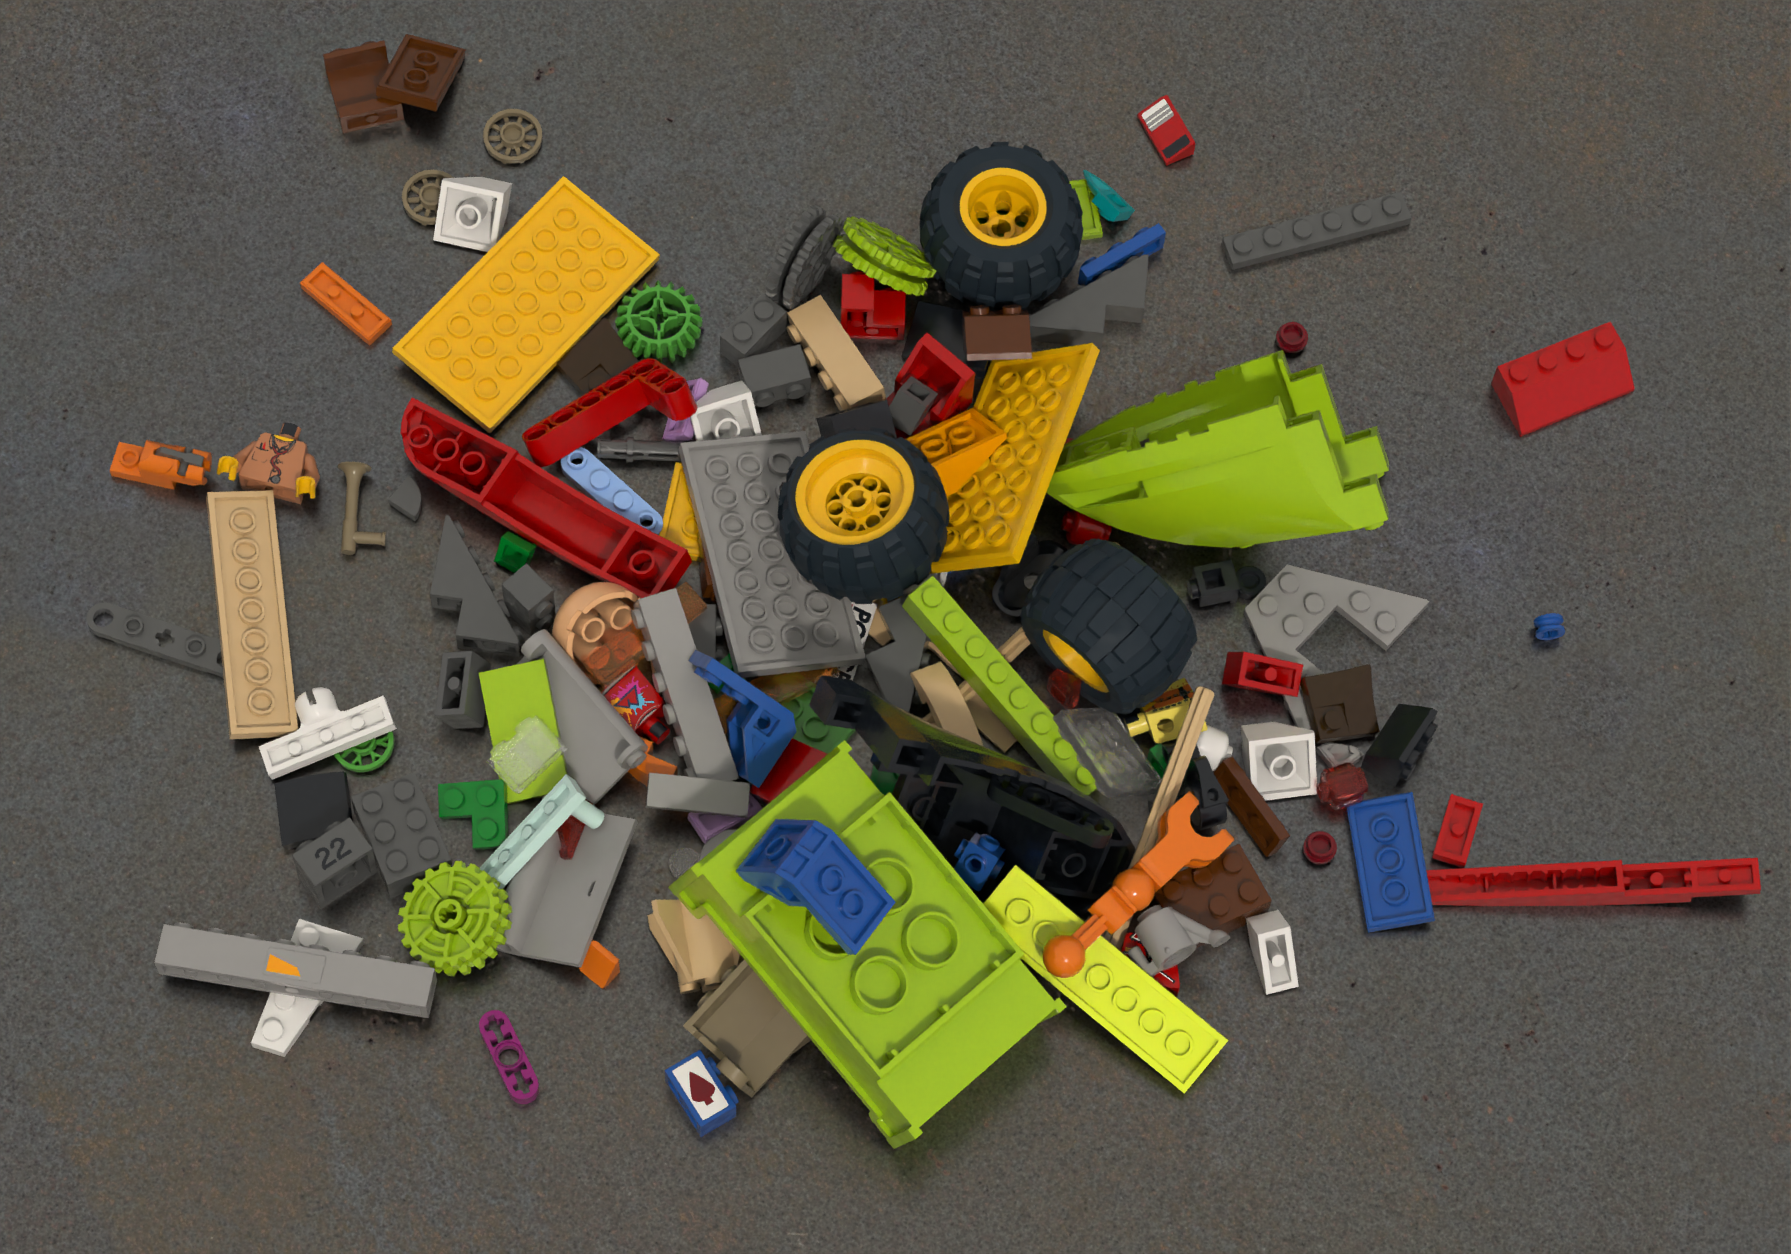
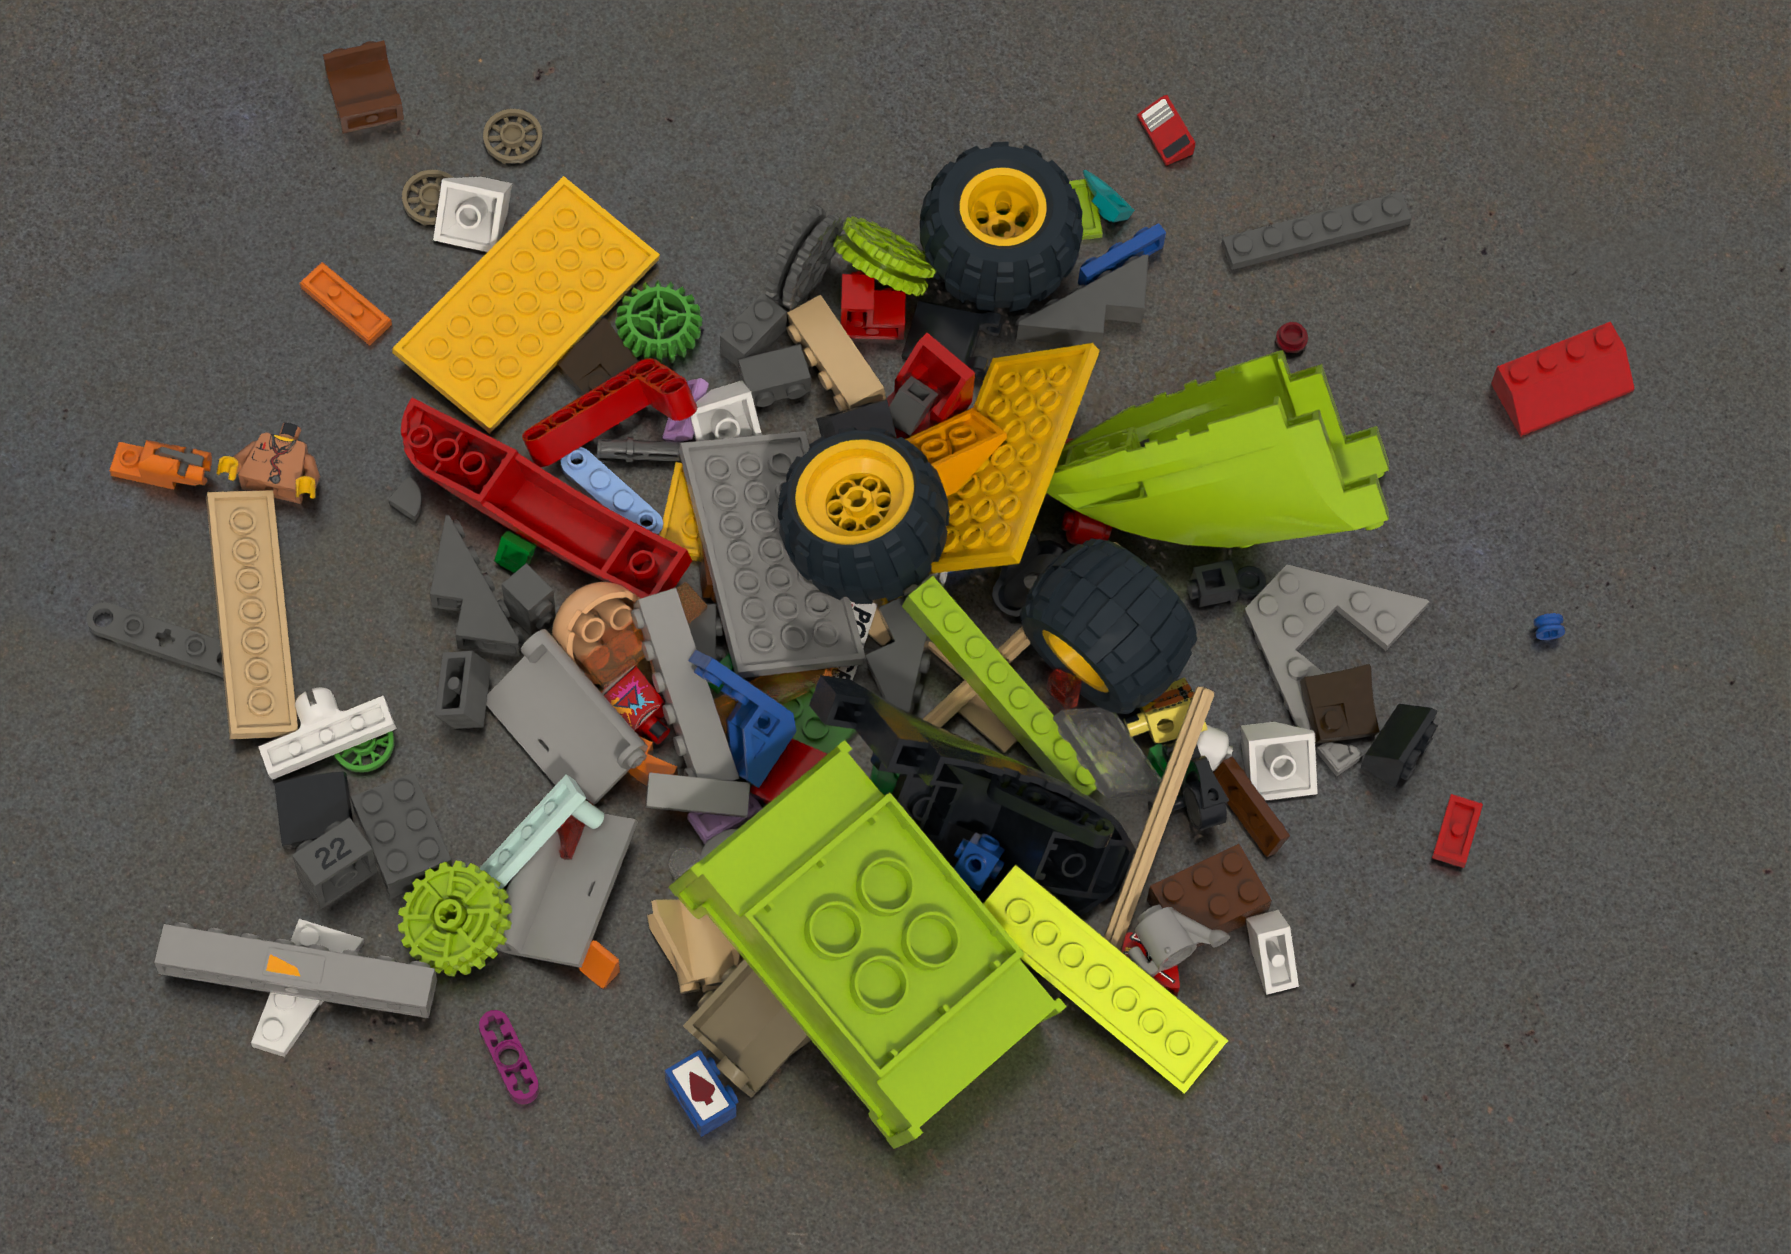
(350, 536): dark tan piece -> none
(420, 72): reddish brown tile -> none
(483, 802): green plate -> none
(510, 698): lime tile -> none
(526, 753): clear brick -> none
(815, 870): blue bracket -> none
(945, 701): tan slope -> none
(996, 333): reddish brown slope -> none
(1135, 887): orange piece -> none
(1262, 674): red slope -> none
(1319, 847): dark red plate -> none
(1342, 786): clear red head -> none
(1390, 862): blue tile -> none
(1593, 883): red slope -> none

